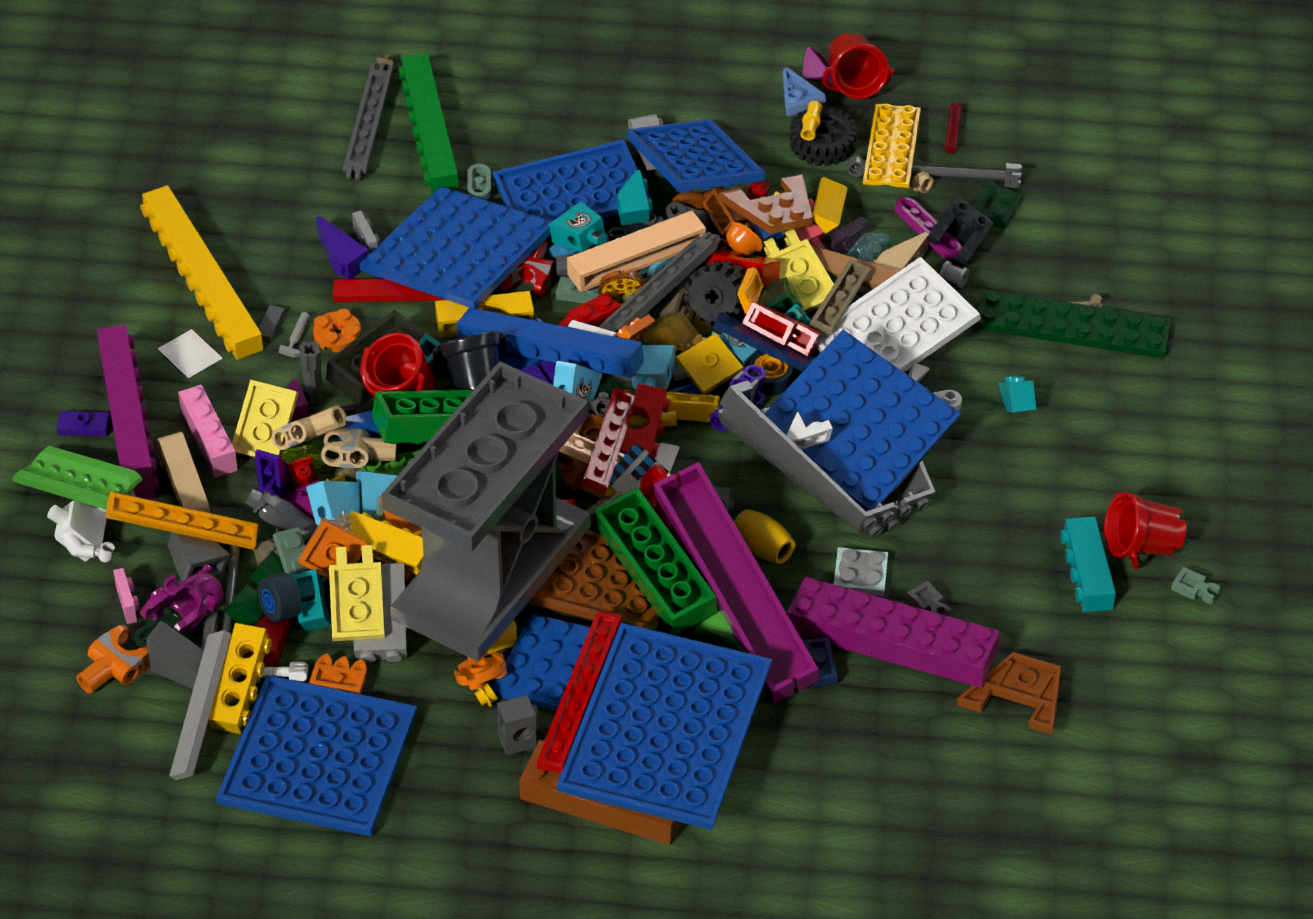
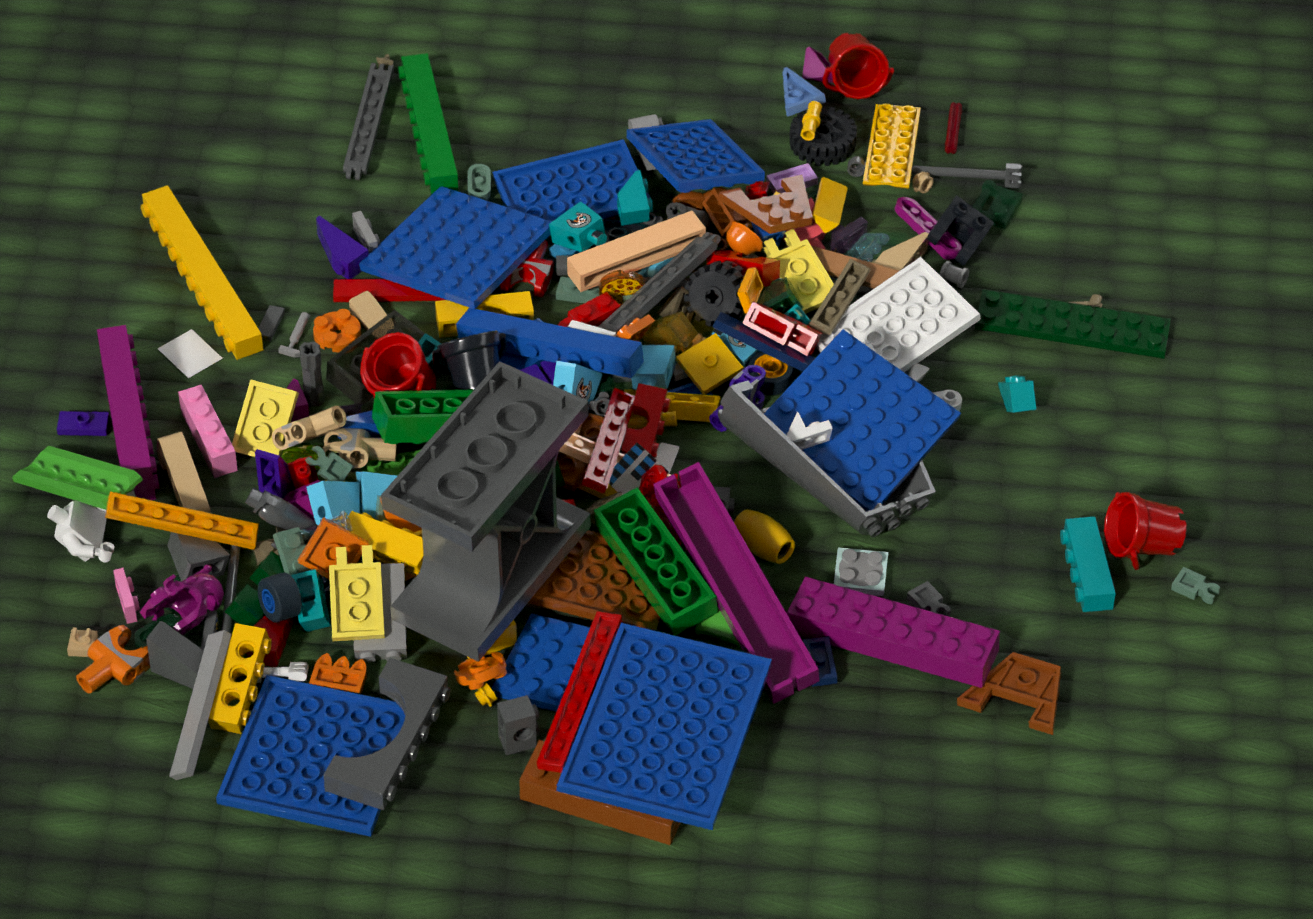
(80, 642): none -> tan tile
(332, 466): none -> sand green plate
(366, 309): none -> tan slope
(375, 776): none -> dark grey arch
(809, 177): none -> lavender plate

